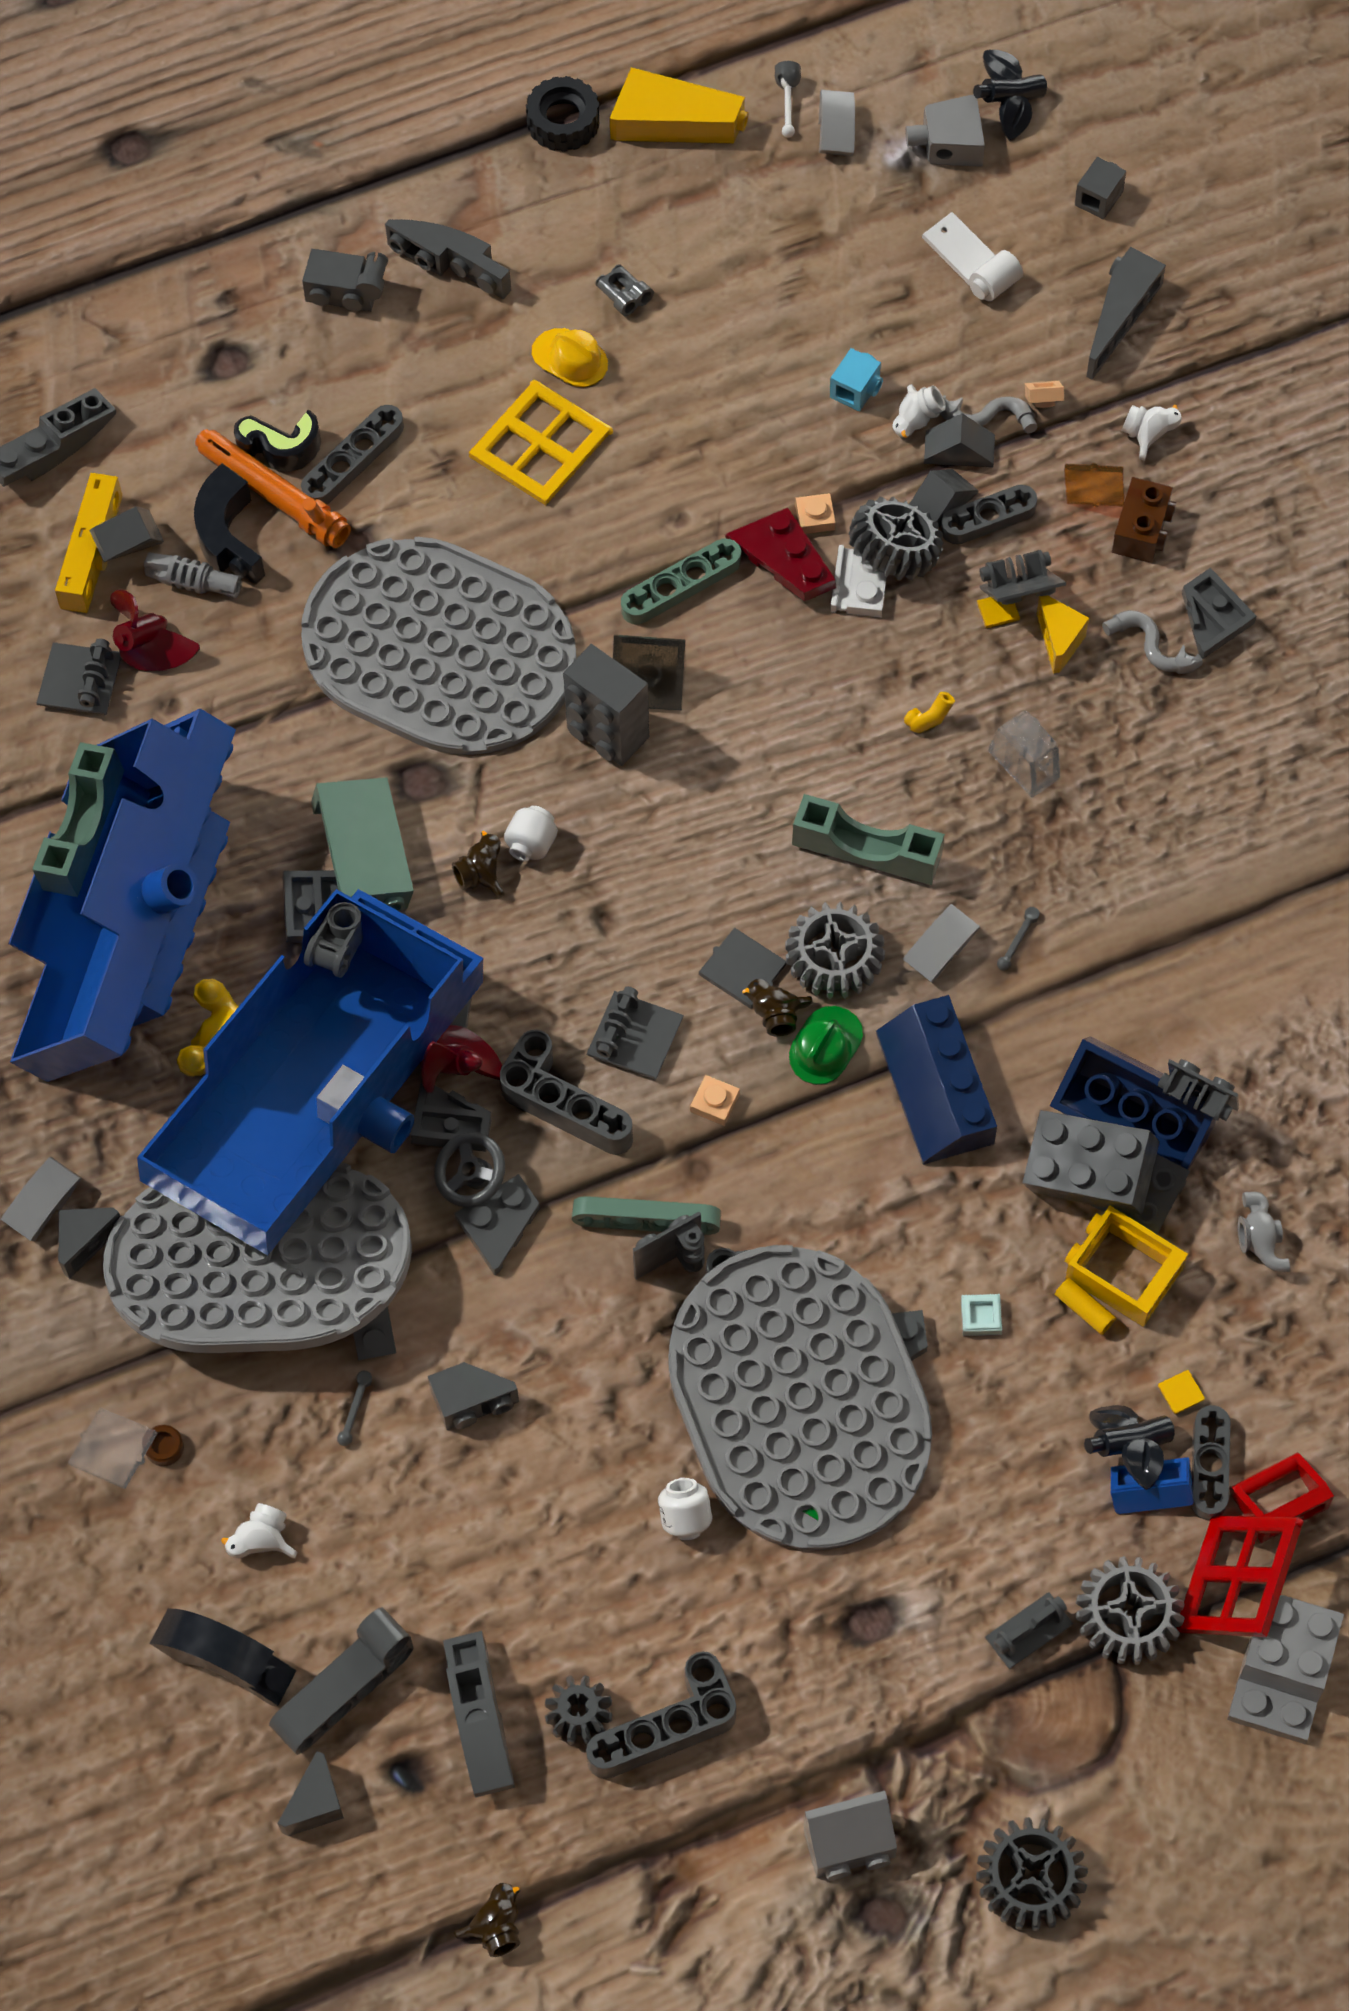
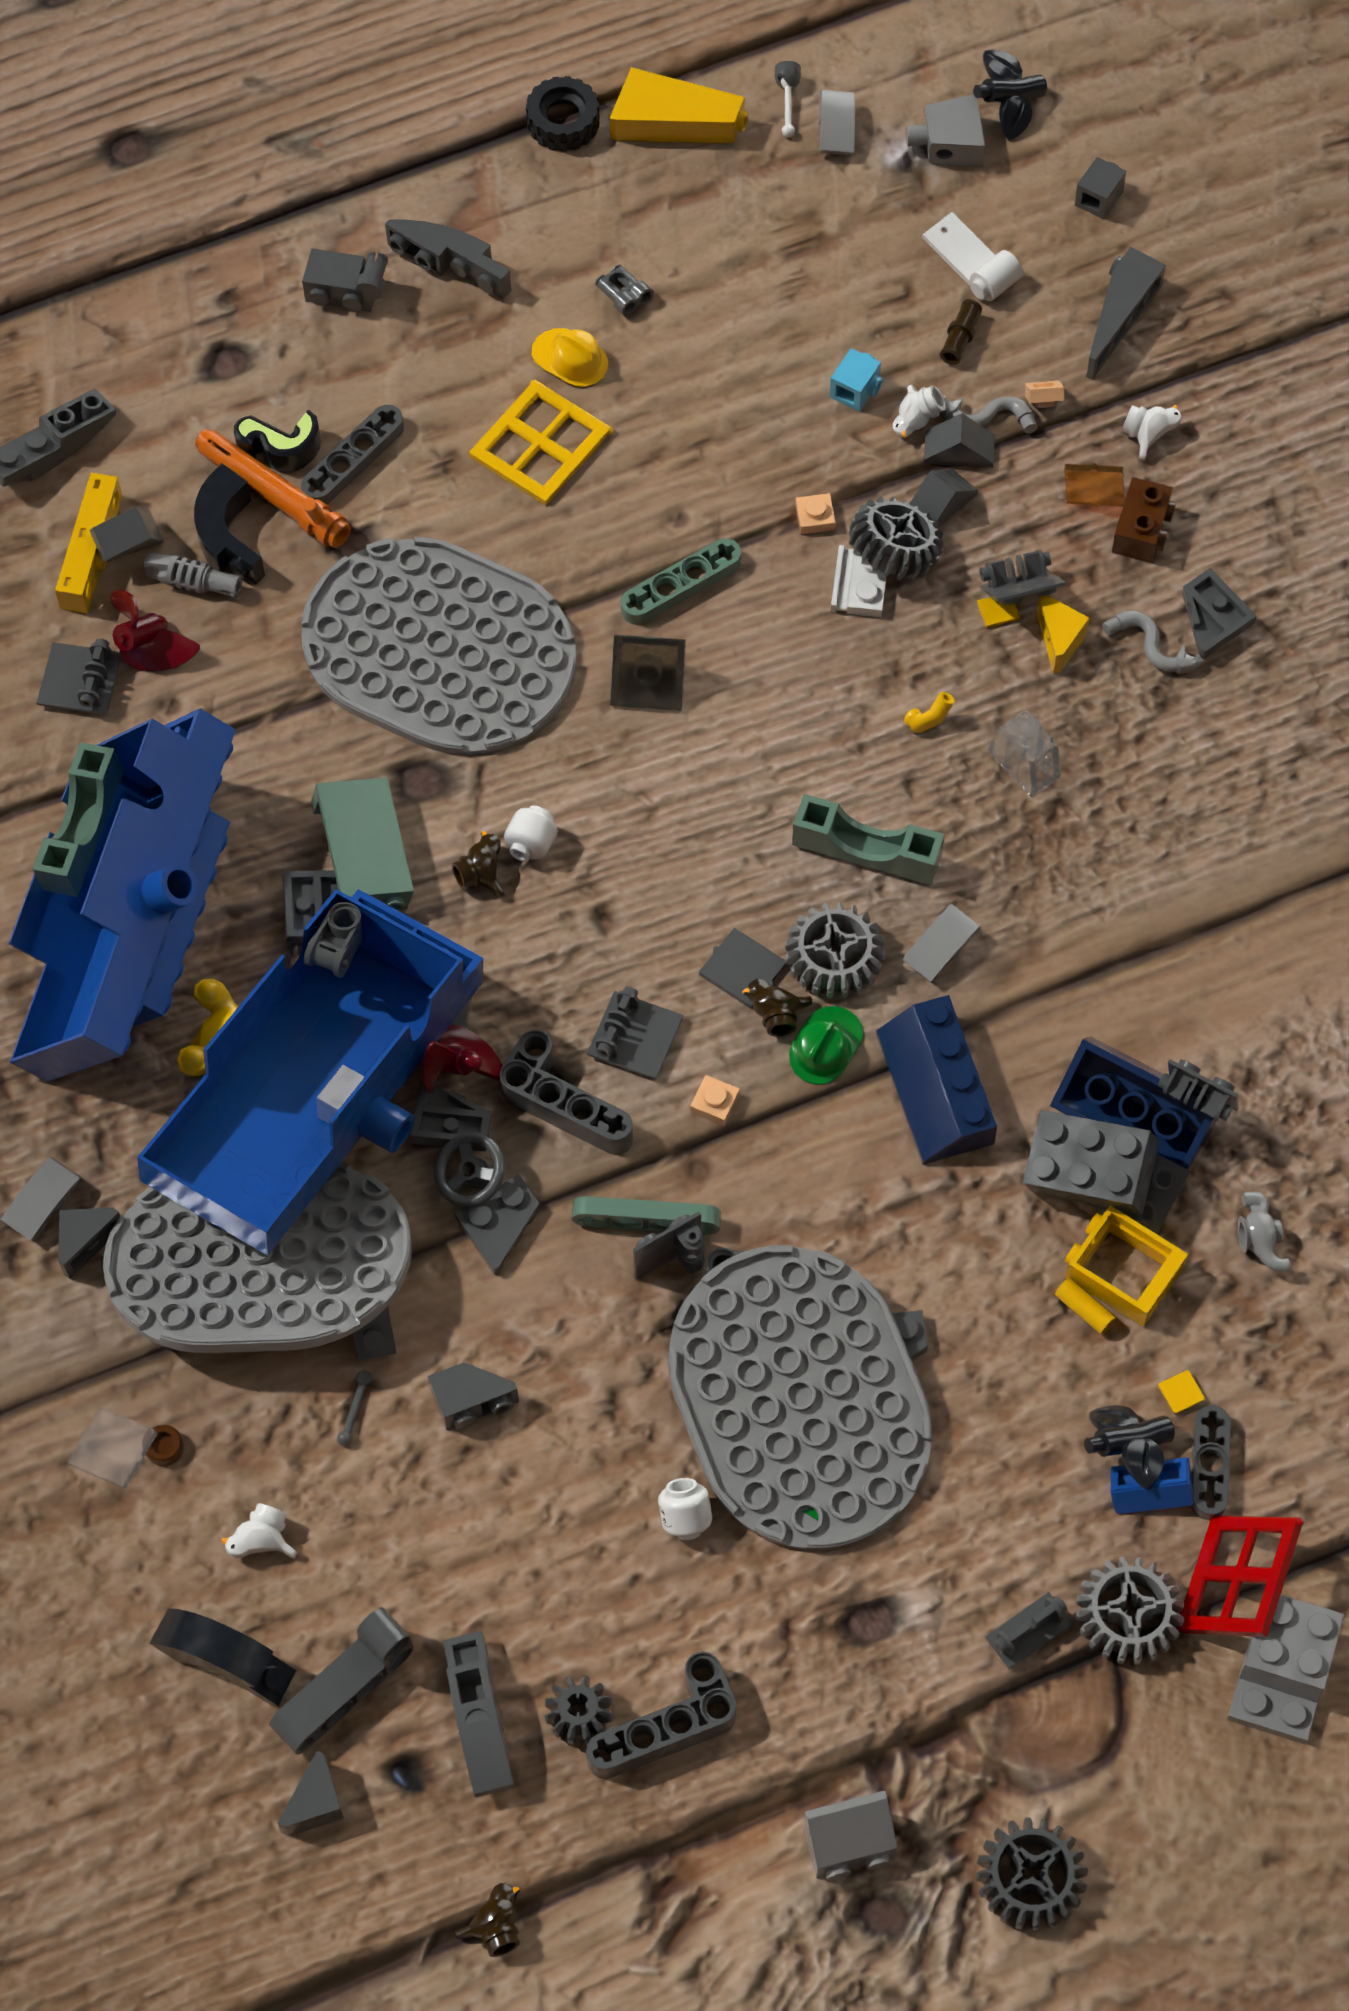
(606, 705): dark grey piece -> none
(786, 552): dark red wing -> none
(960, 332): none -> dark brown pin
(980, 527): dark grey beam -> none
(981, 1315): light aqua tile -> none
(1031, 916): dark grey hinge -> none
(1305, 1506): red tile -> none

